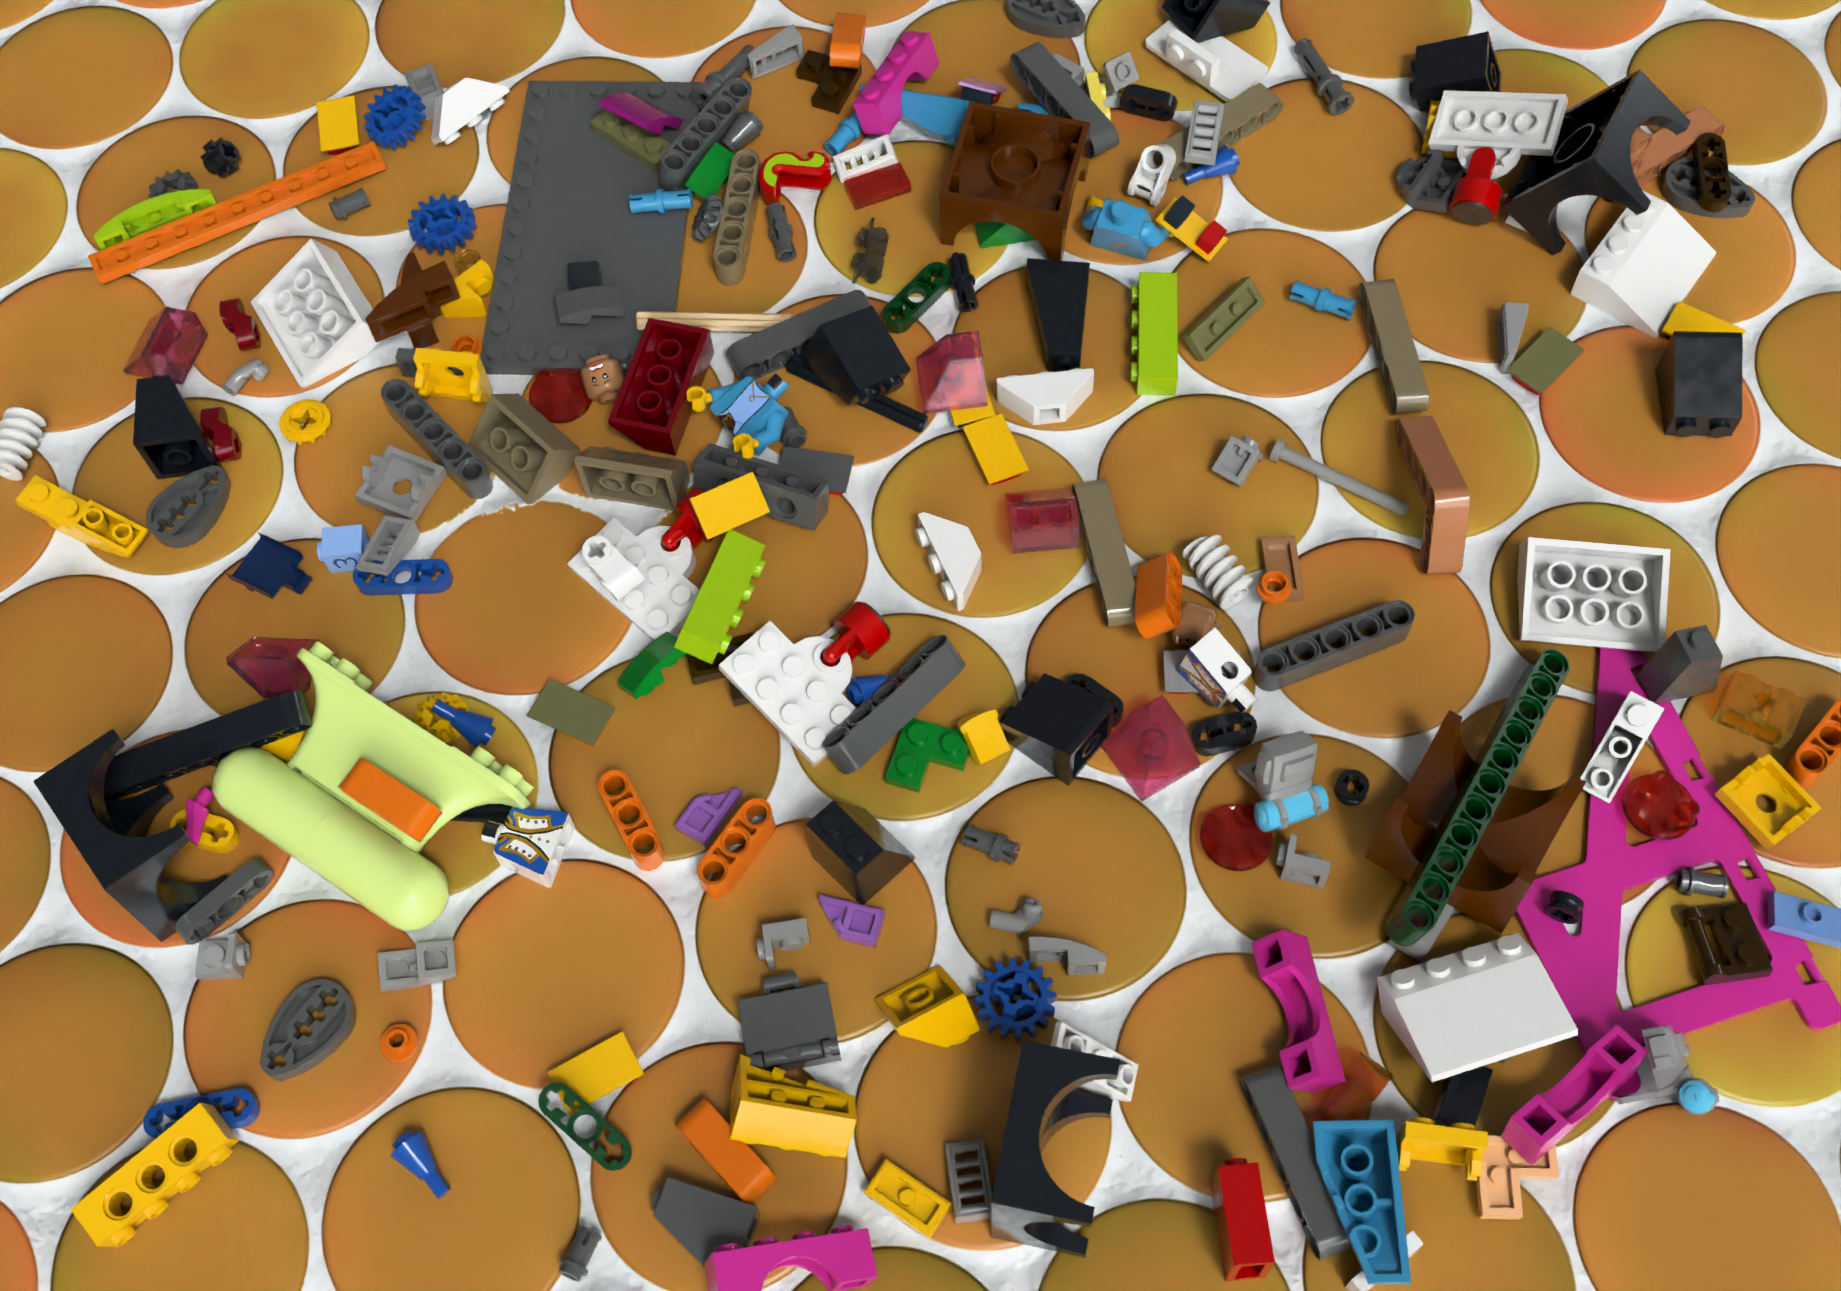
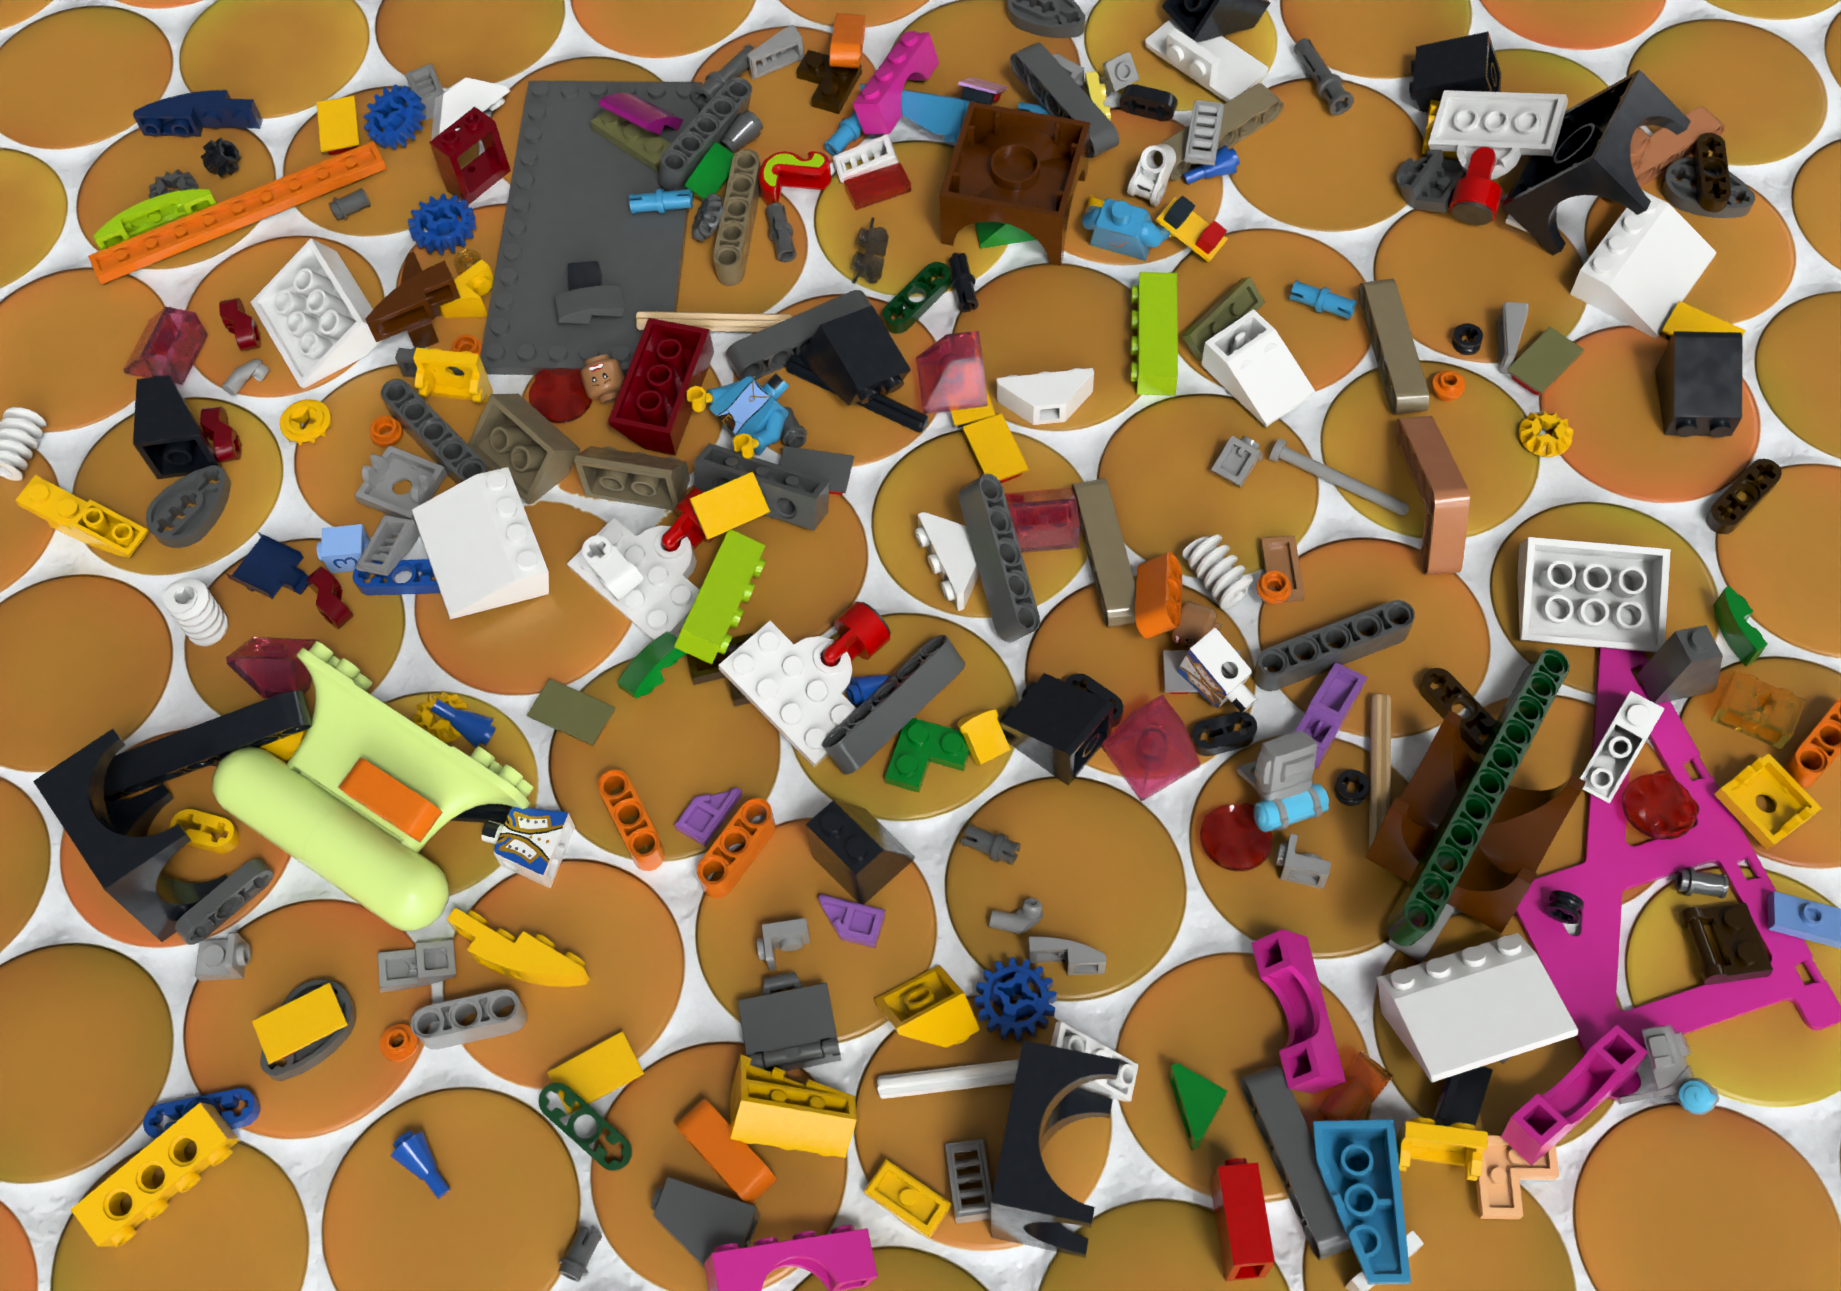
(193, 111): none -> dark blue slope
(196, 611): none -> white piece
(197, 813): dark pink bar -> none
(299, 1023): none -> yellow piece
(329, 597): none -> dark red piece
(383, 425): none -> orange plate
(453, 1012): none -> light grey beam
(481, 545): none -> white slope
(483, 170): none -> dark red window
(522, 959): none -> yellow slope
(947, 1079): none -> white axle
(999, 558): none -> dark grey beam
(1059, 307): black slope -> none
(1196, 1100): none -> green slope
(1256, 368): none -> white slope
(1331, 707): none -> medium lavender slope
(1379, 762): none -> tan axle
(1436, 699): none -> dark brown beam
(1448, 392): none -> orange plate
(1464, 347): none -> black bush
(1545, 444): none -> yellow gear
(1732, 616): none -> green slope
(1740, 508): none -> dark brown beam

